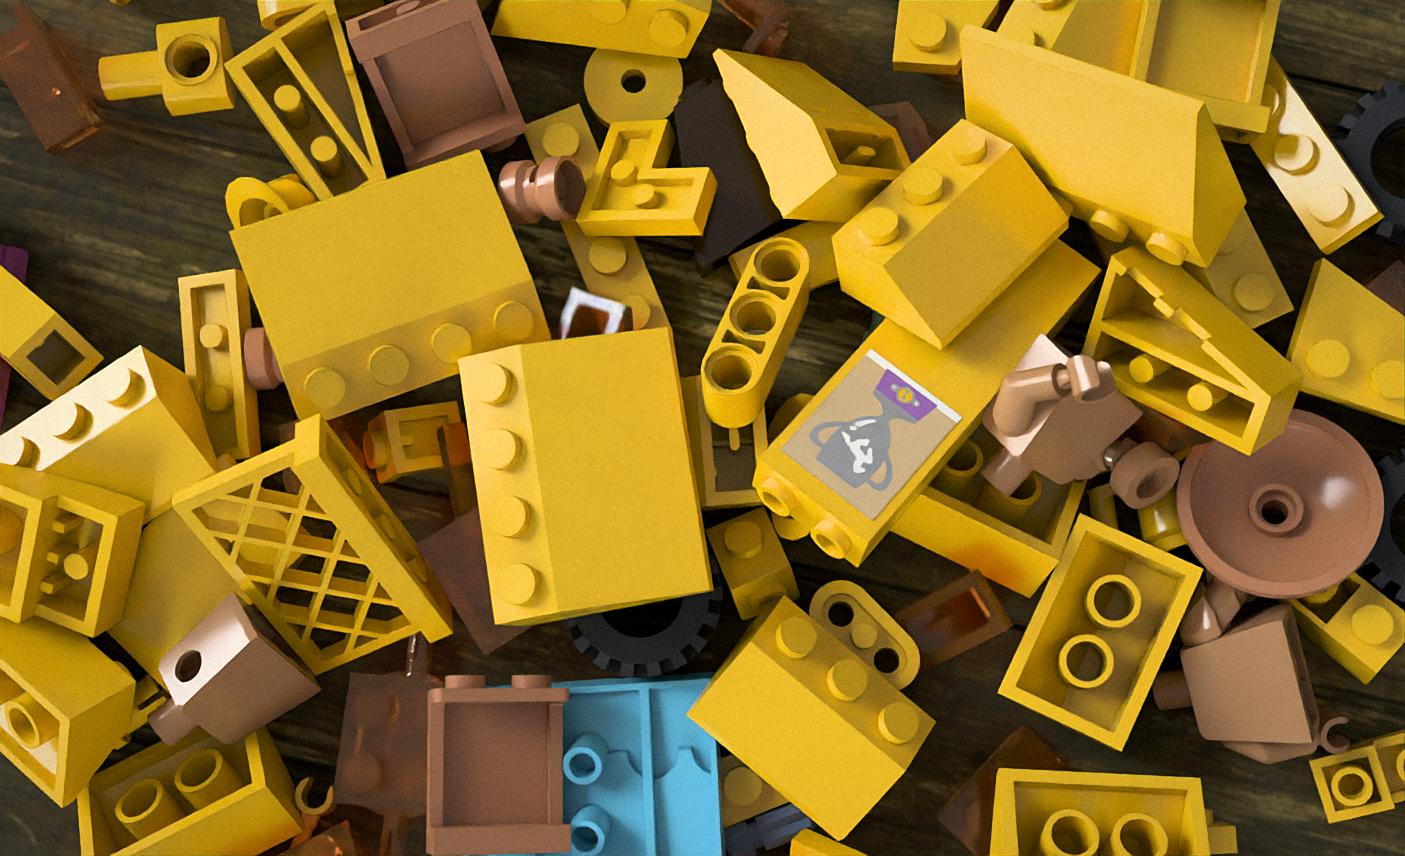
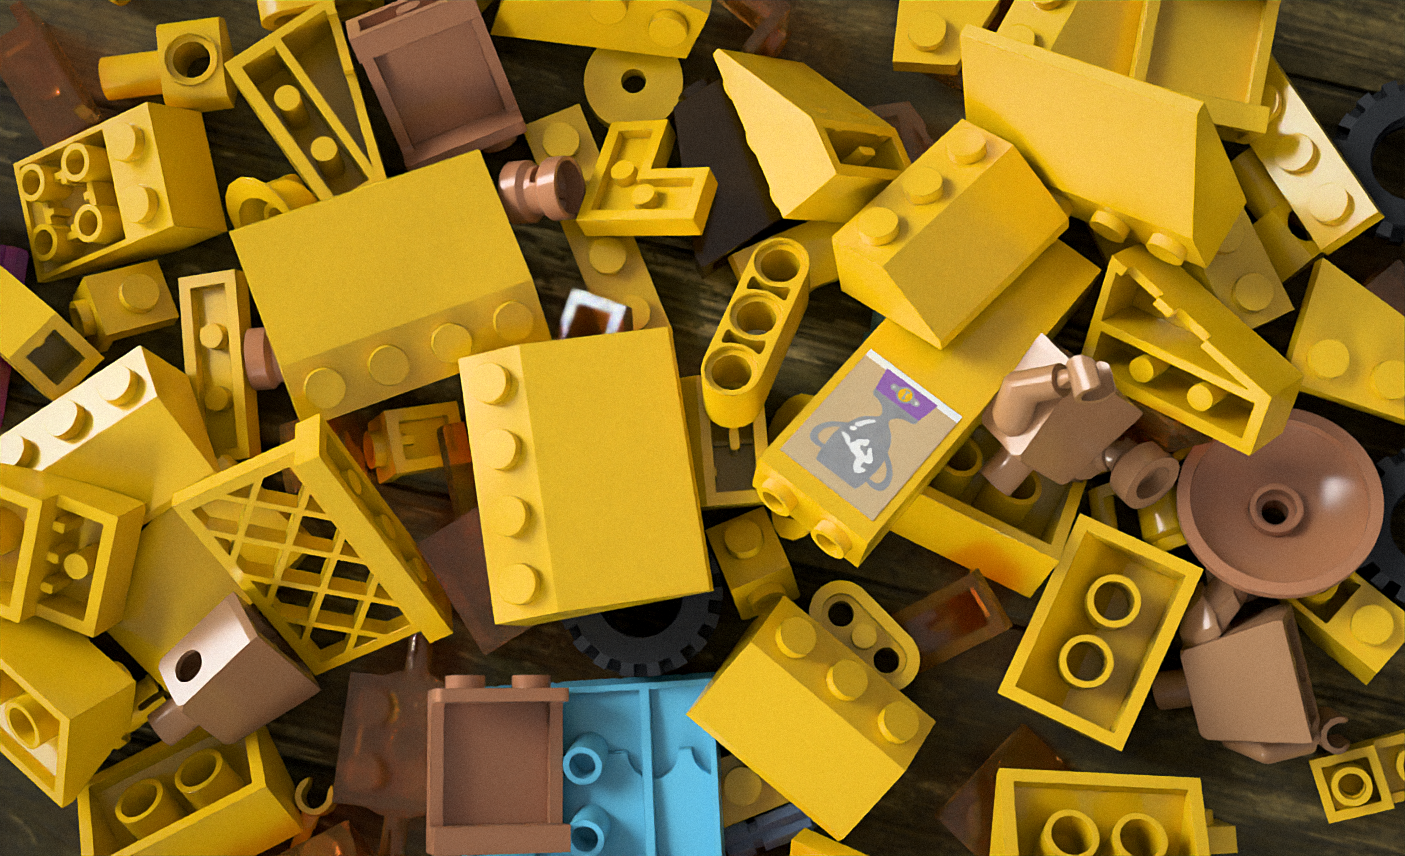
(120, 192): none -> yellow slope
(122, 304): none -> yellow bracket
(1274, 214): none -> yellow piece

